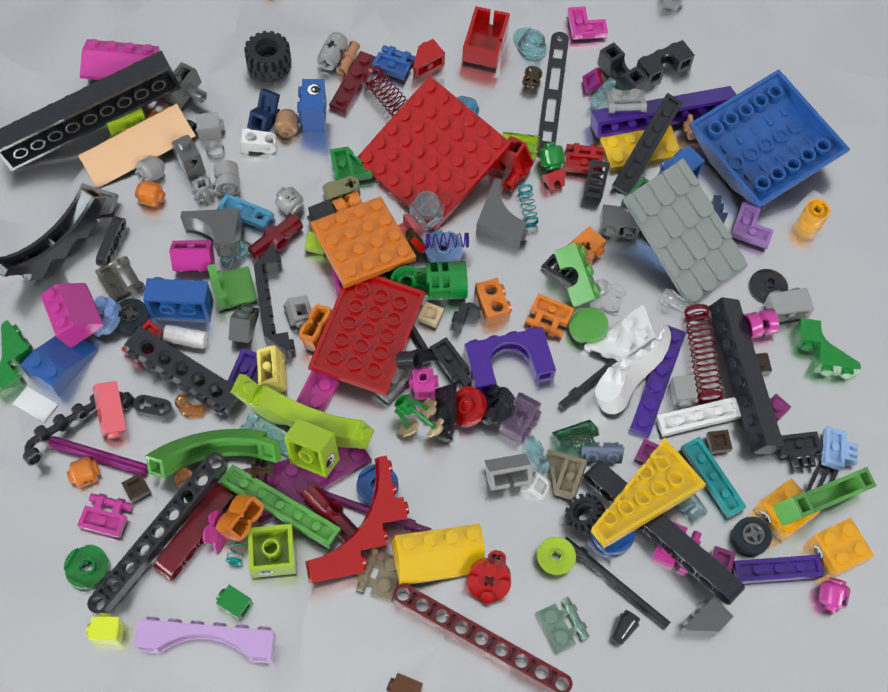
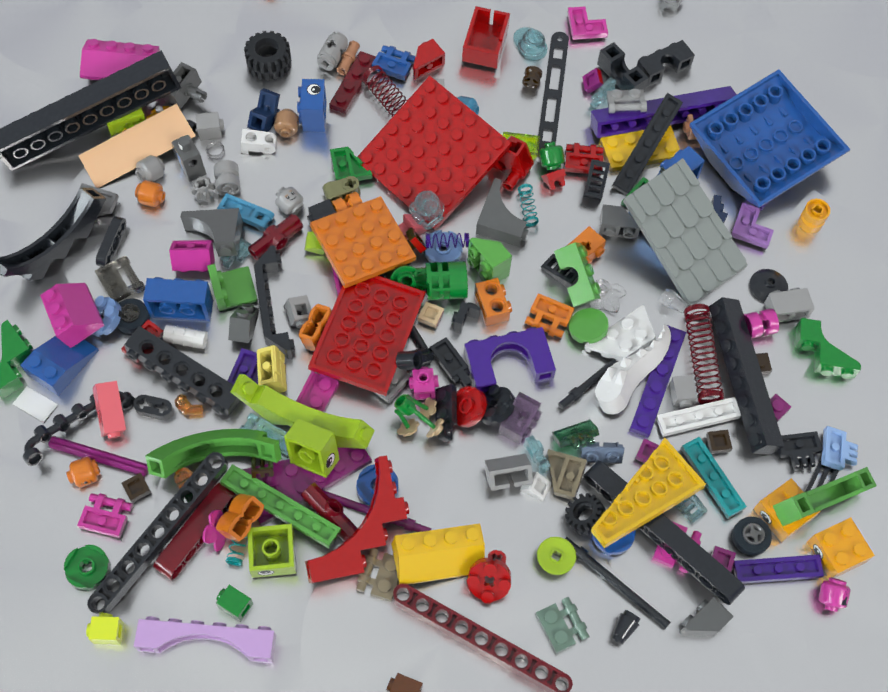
(489, 258): none -> bright green slope

